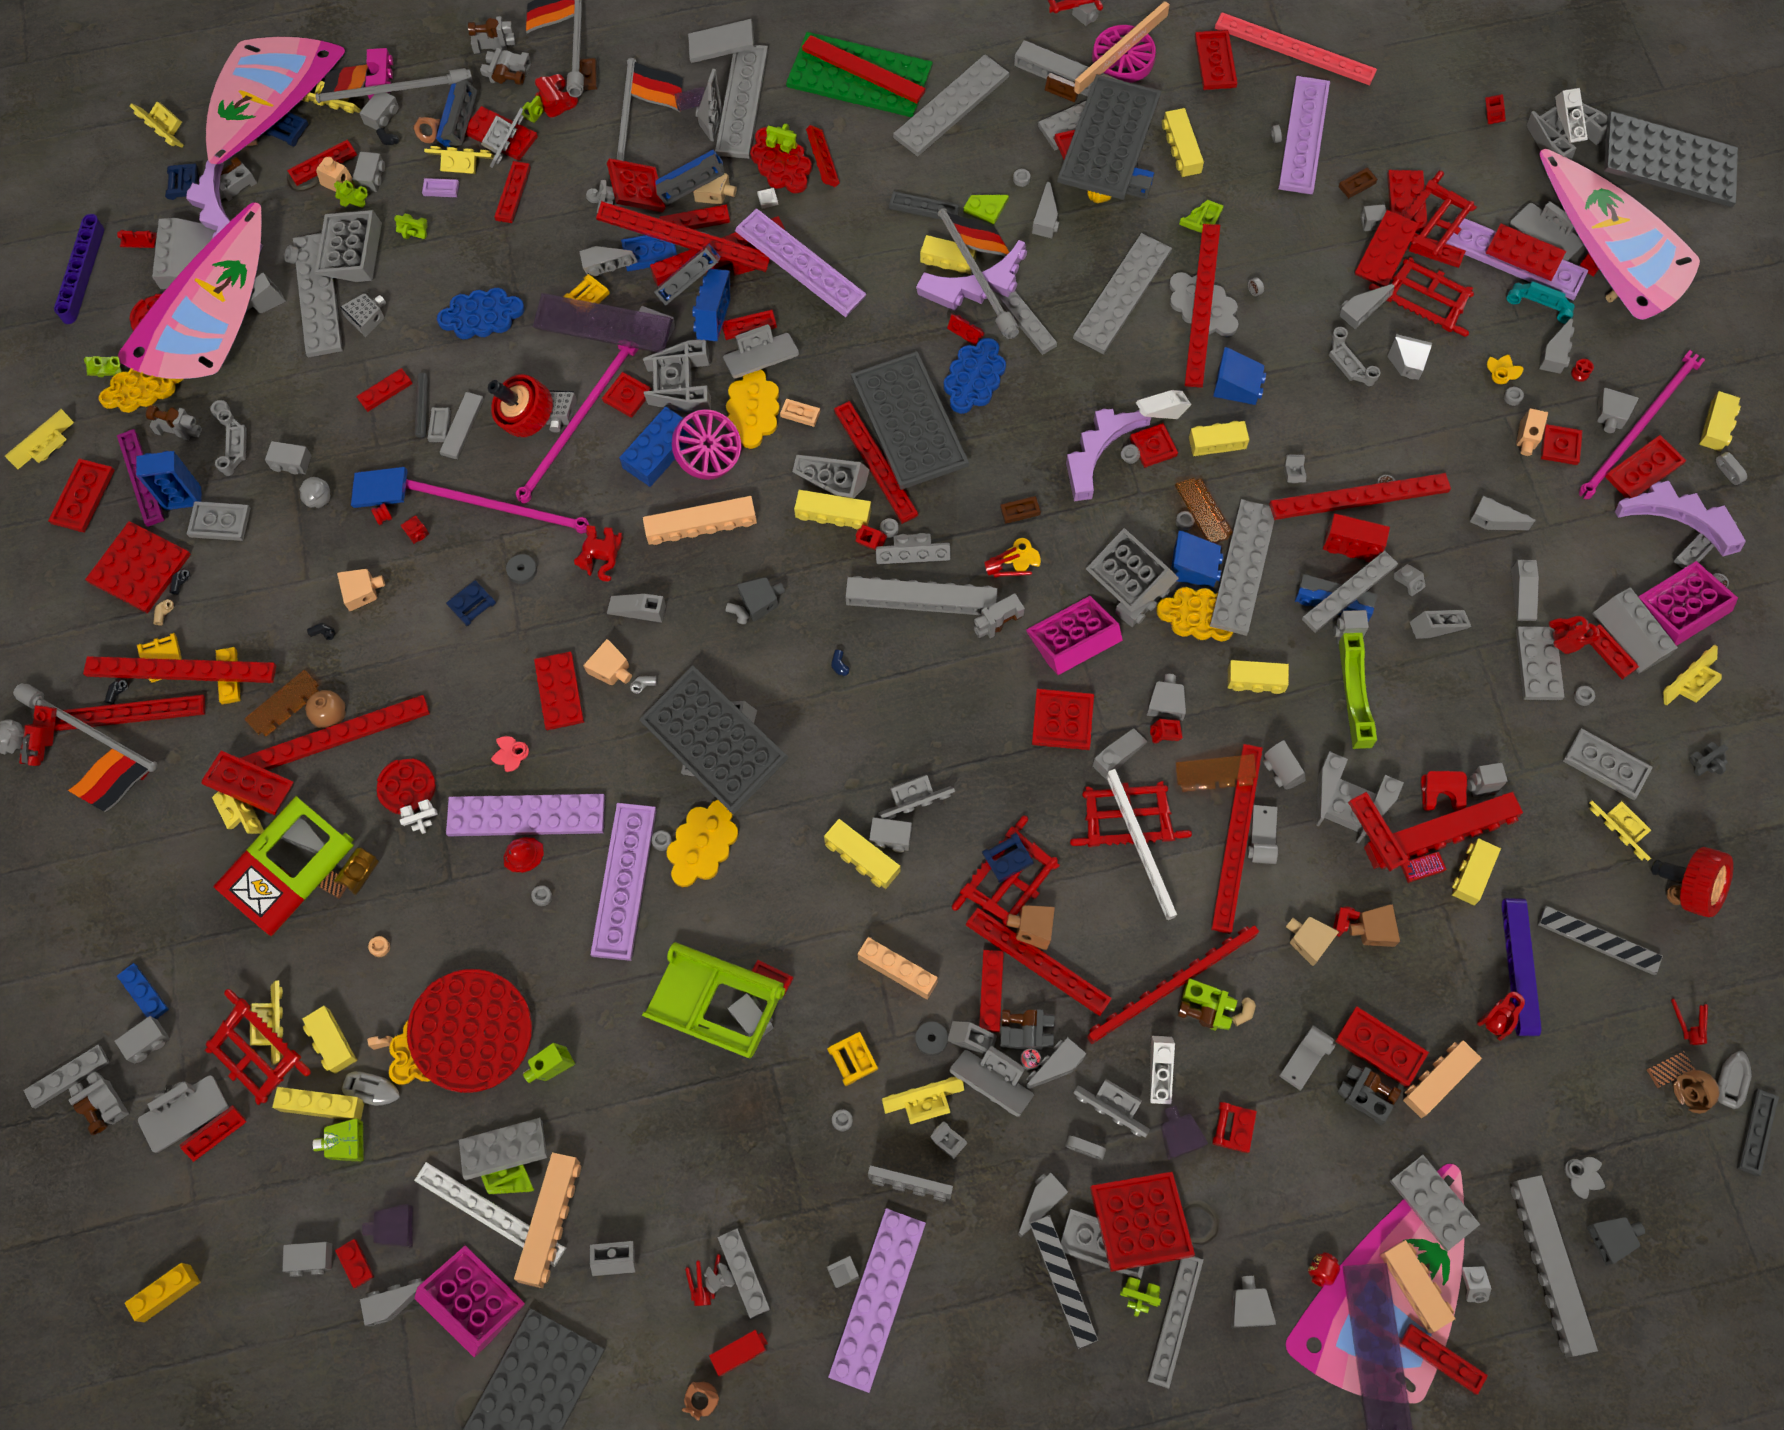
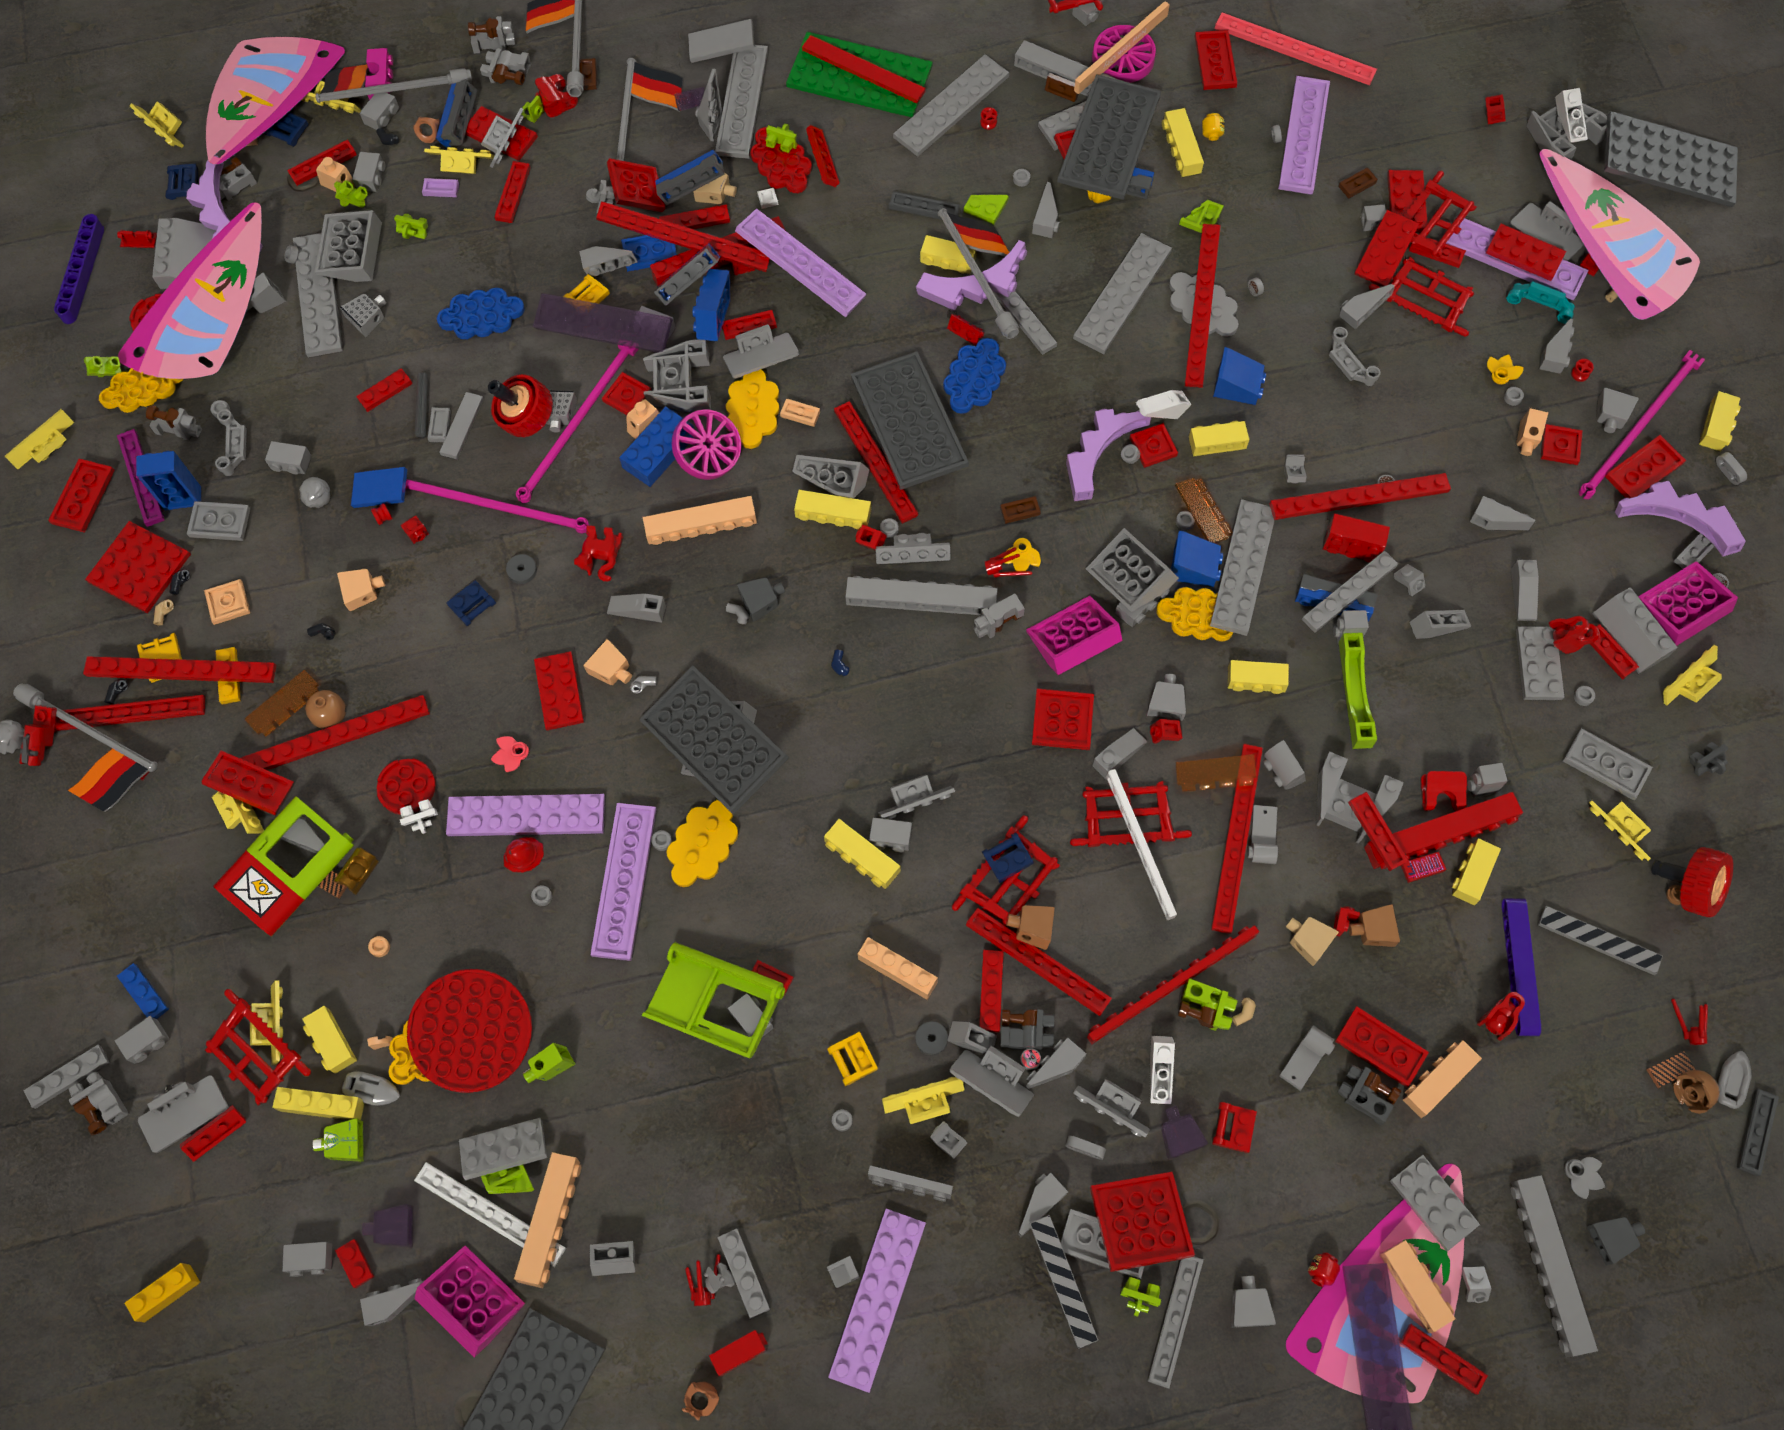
(227, 601): none -> light nougat tile
(640, 418): none -> light nougat torso
(986, 114): none -> red wheel
(1213, 126): none -> yellow head
(1409, 356): slope -> none

